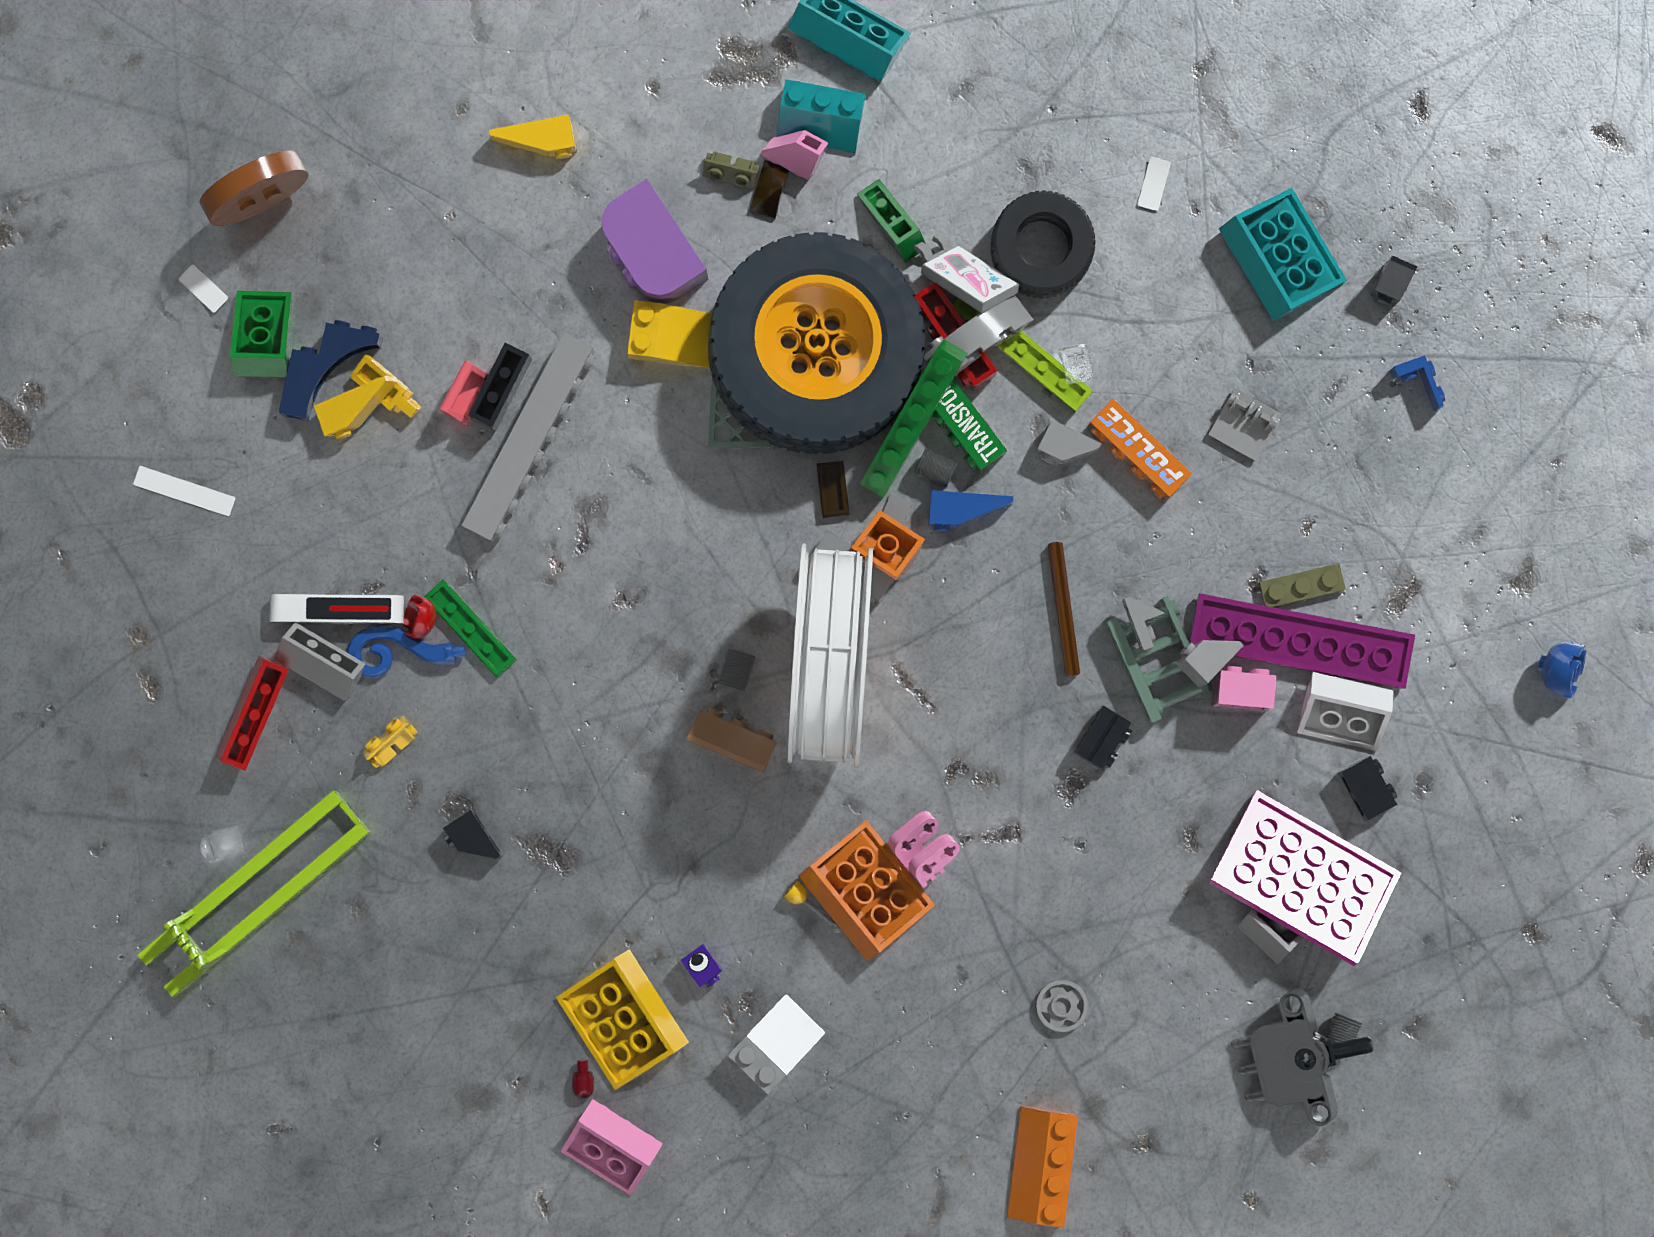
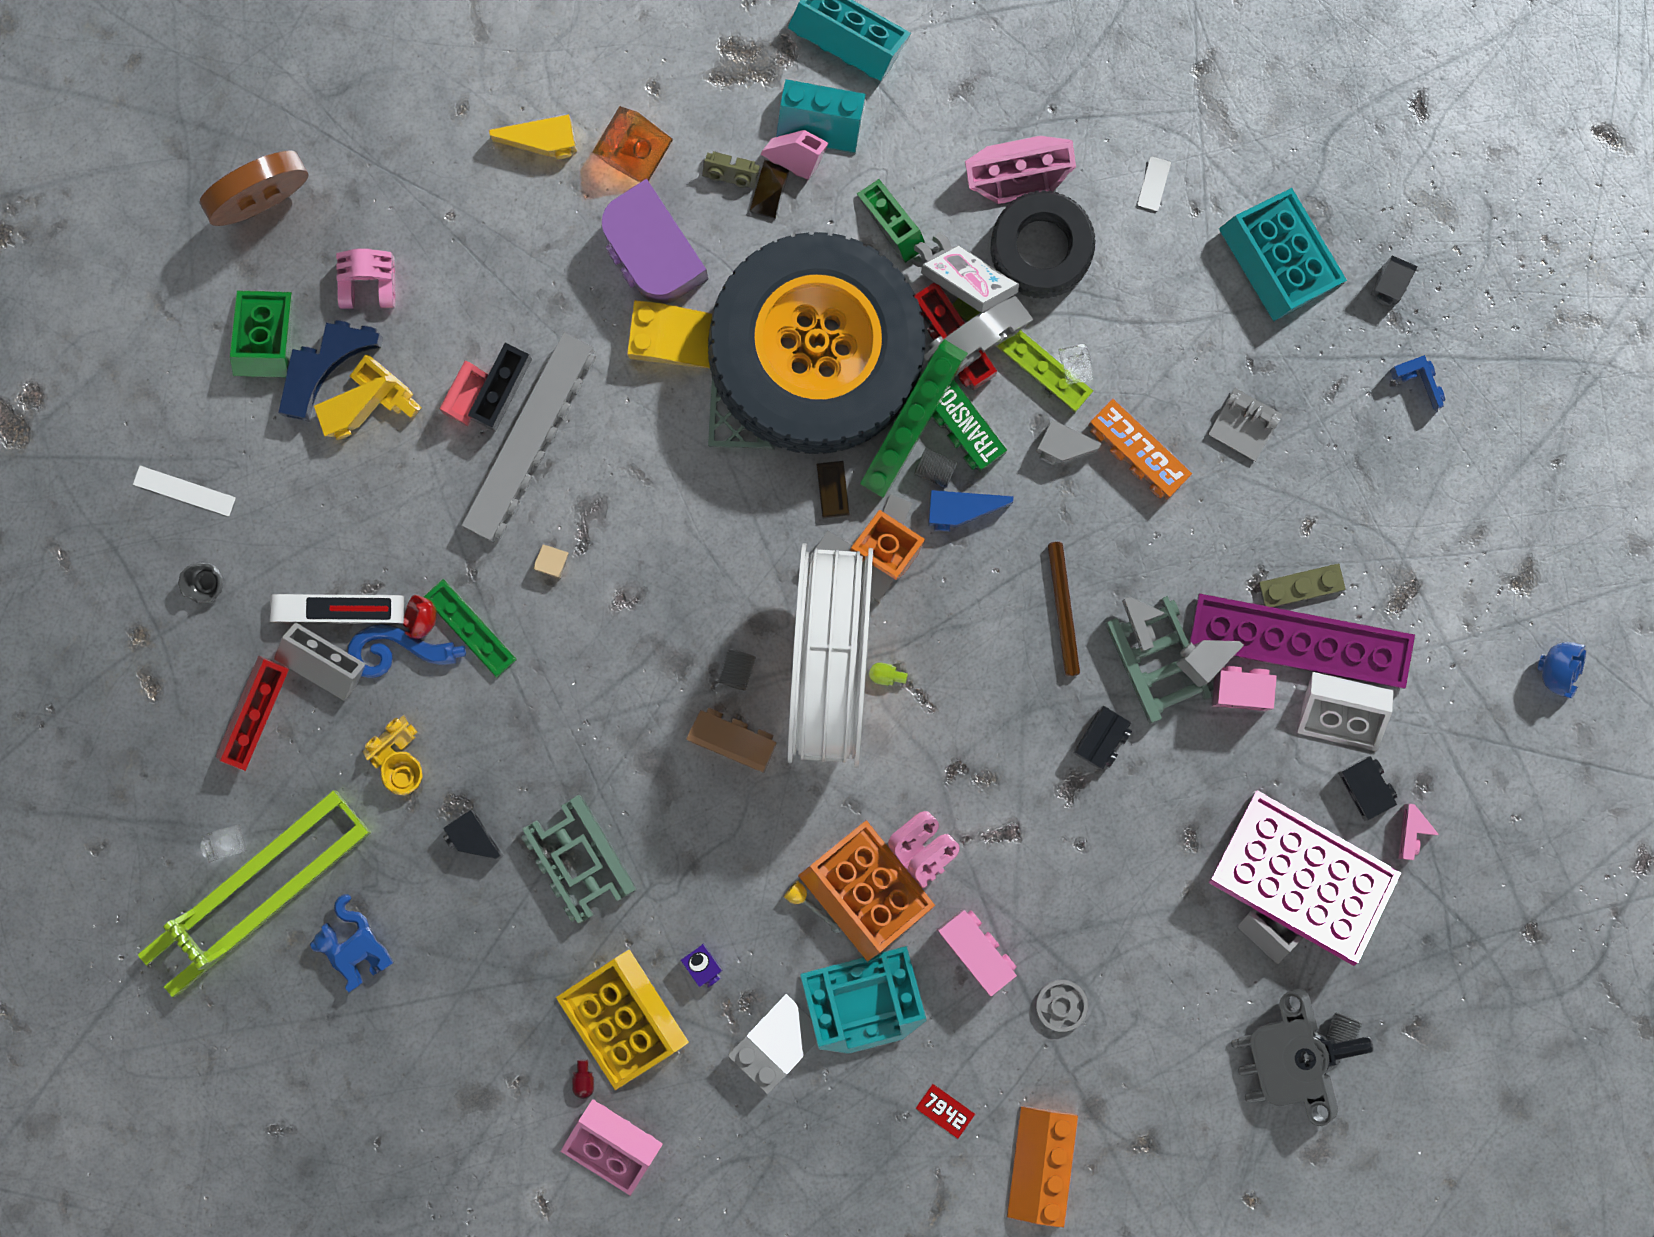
(201, 582): none -> dark grey hair
(203, 288): white sticker -> none
(355, 949): none -> blue animal
(365, 265): none -> bright pink piece
(401, 773): none -> yellow hair
(551, 561): none -> tan slope
(596, 849): none -> sand green fence
(632, 144): none -> clear orange slope
(864, 1002): none -> teal slope
(886, 674): none -> lime cylinder
(945, 1111): none -> red sticker
(978, 951): none -> bright pink brick
(1020, 167): none -> bright pink wedge
(1413, 823): none -> bright pink slope

